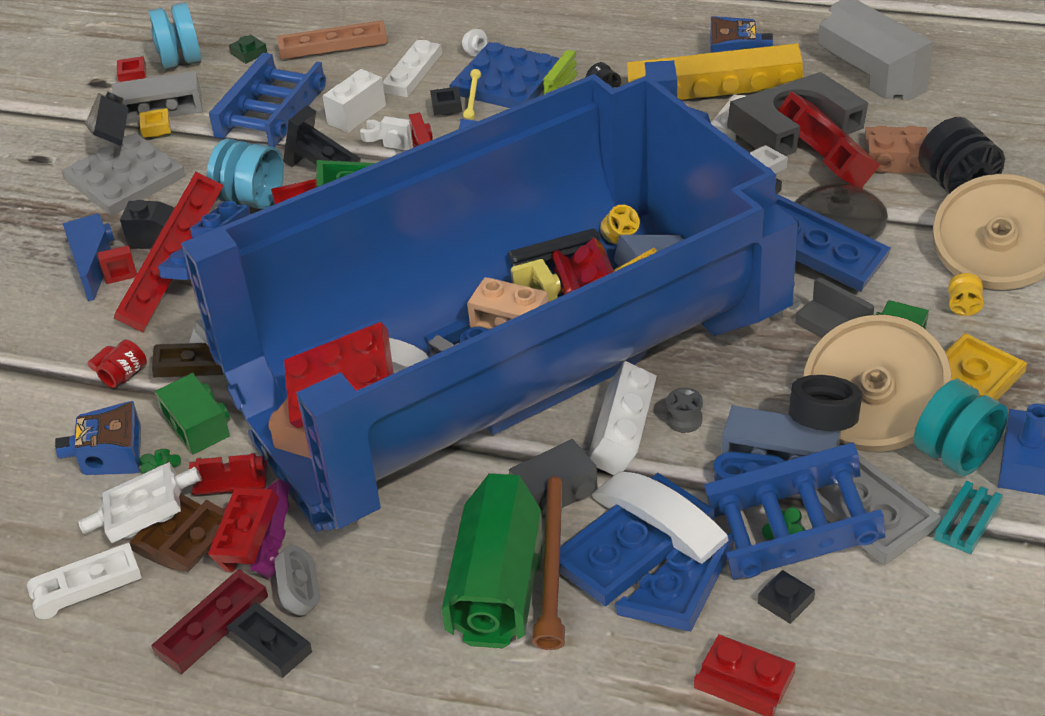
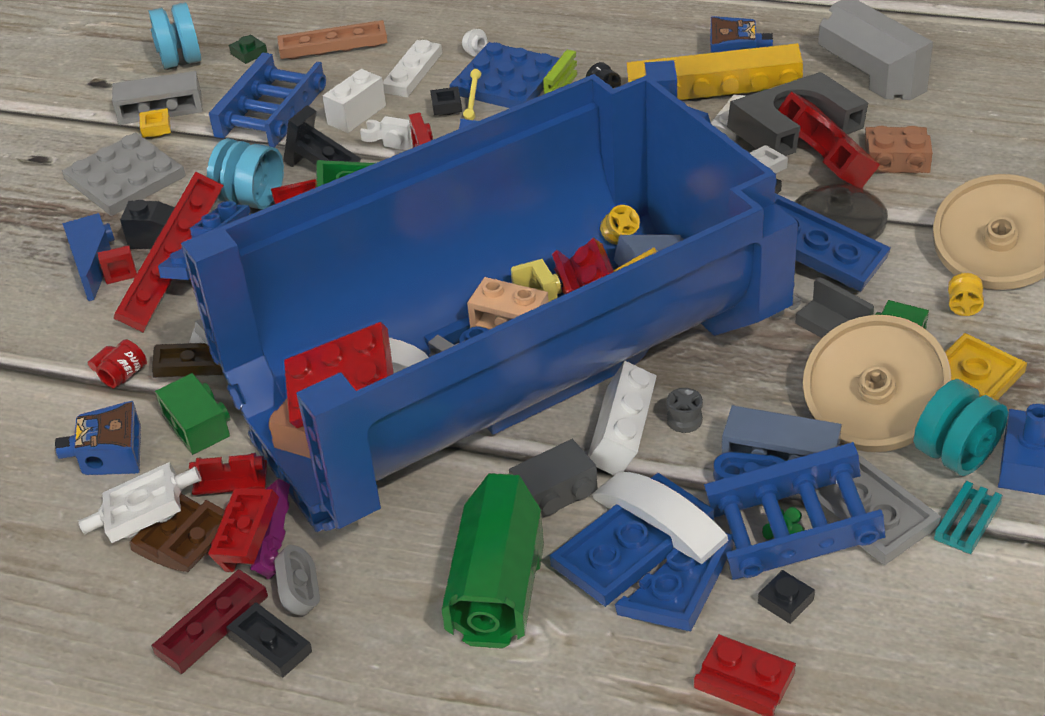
(82, 580): white plate -> none
(108, 118): black slope -> none
(131, 69): red plate -> none
(161, 457): green plant -> none
(549, 631): dark orange piece -> none
(566, 245): black axle -> none
(825, 402): black tyre -> none
(958, 153): black wheel -> none

